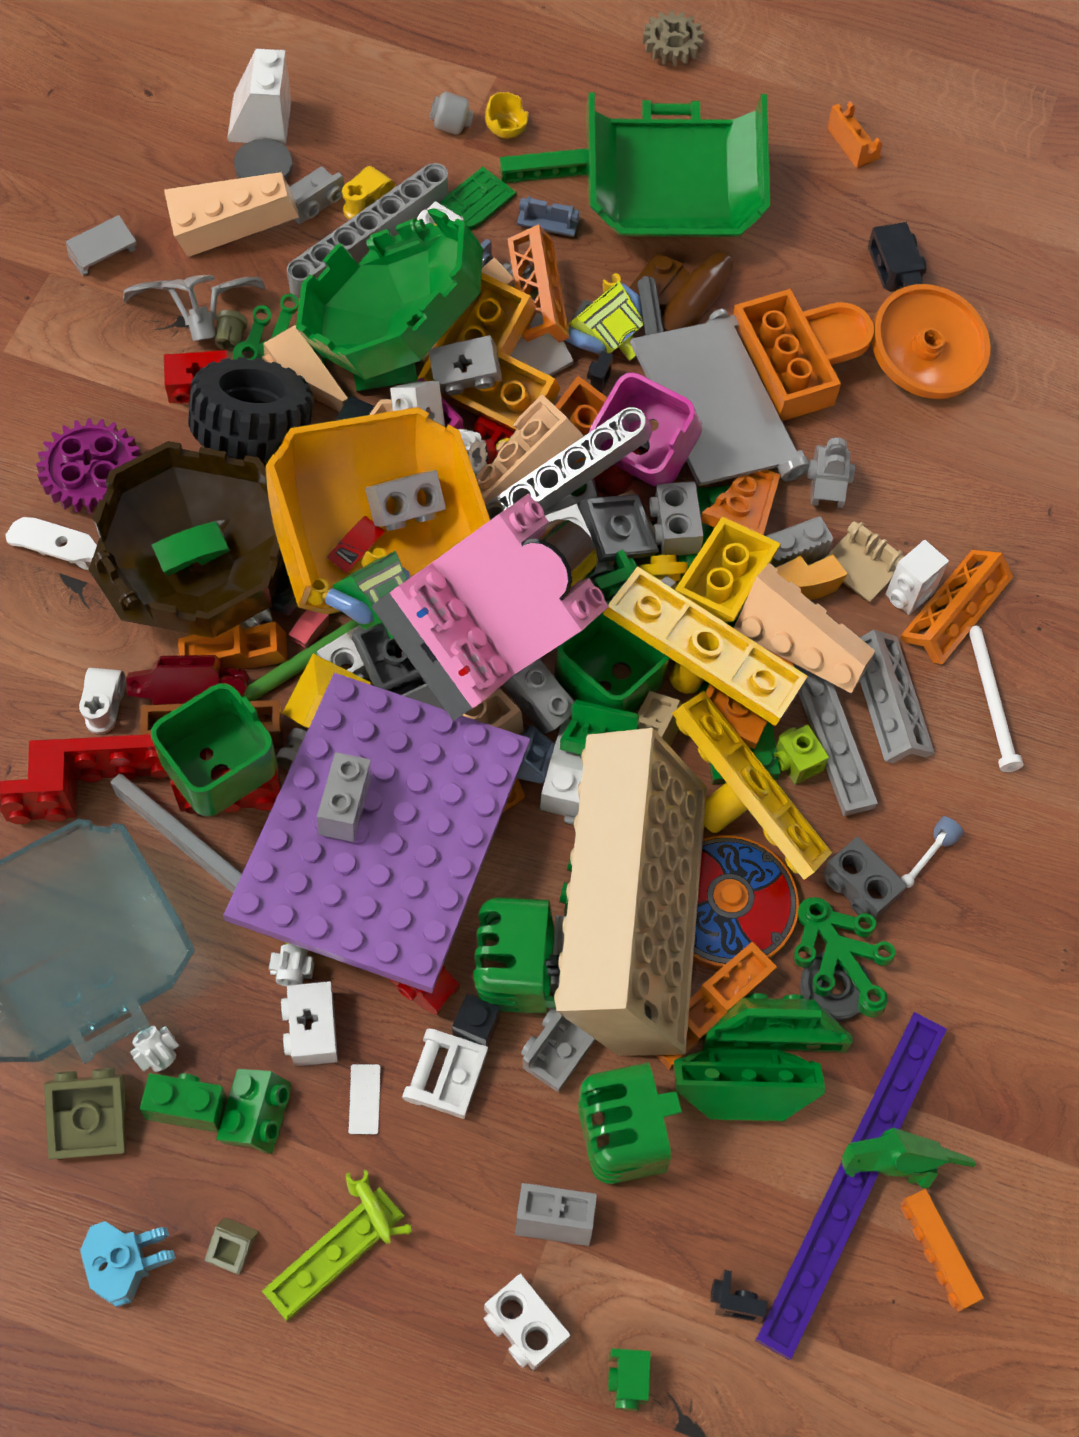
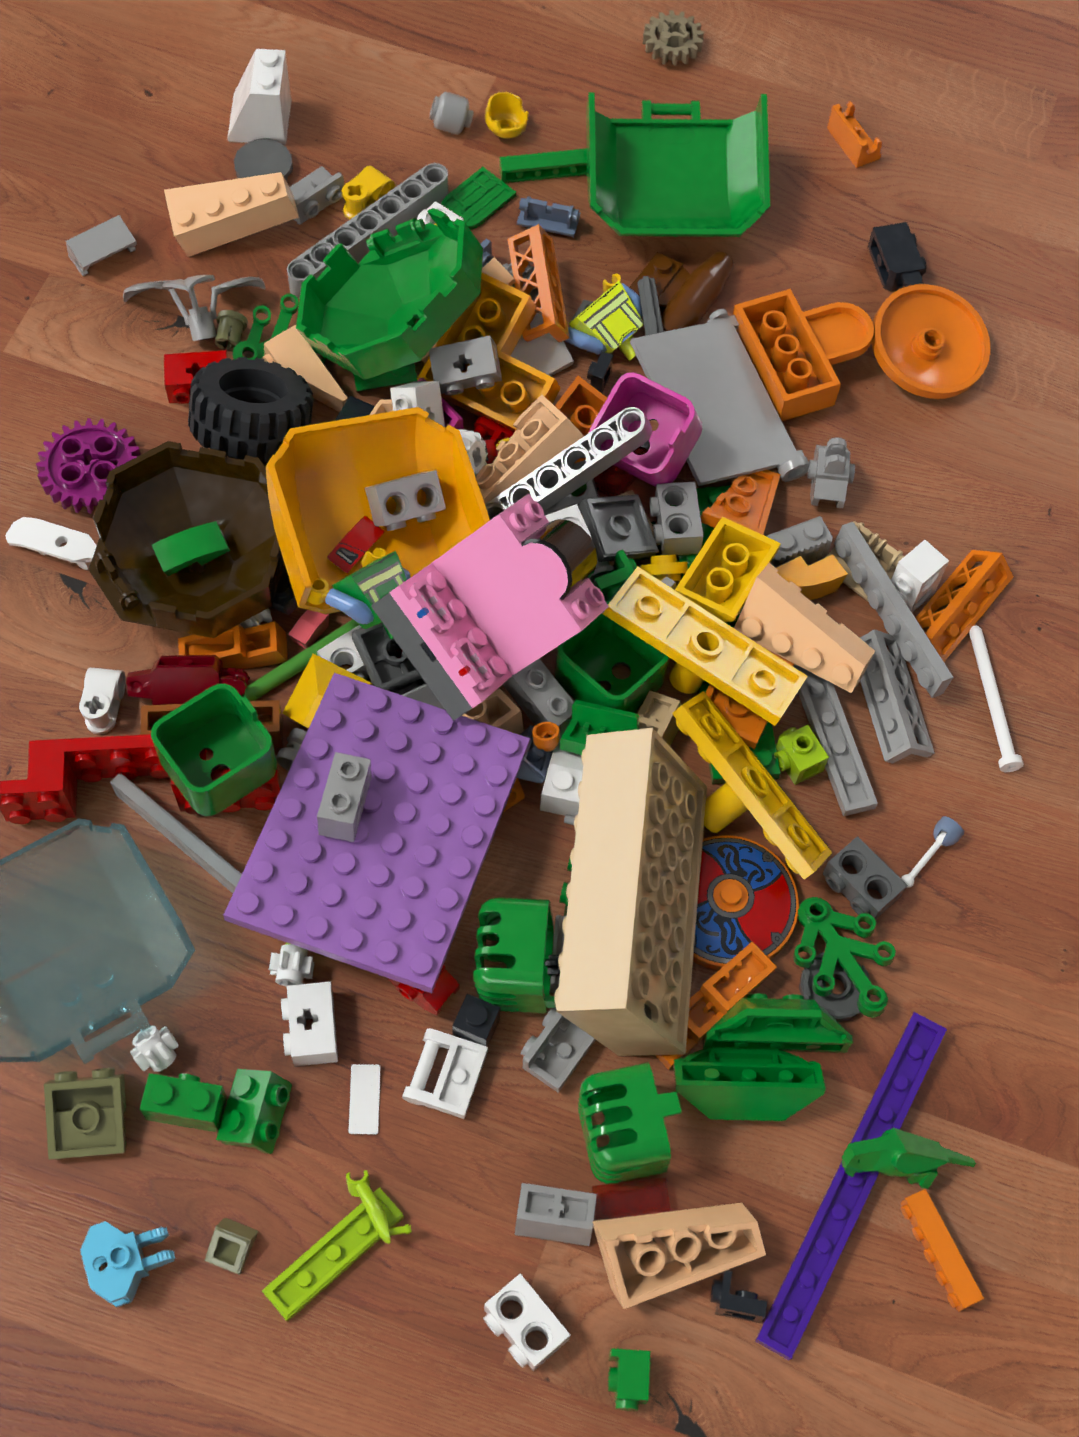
(541, 733): none -> orange hinge
(631, 1198): none -> clear red plate
(675, 1248): none -> light nougat wedge
(893, 610): none -> light grey plate

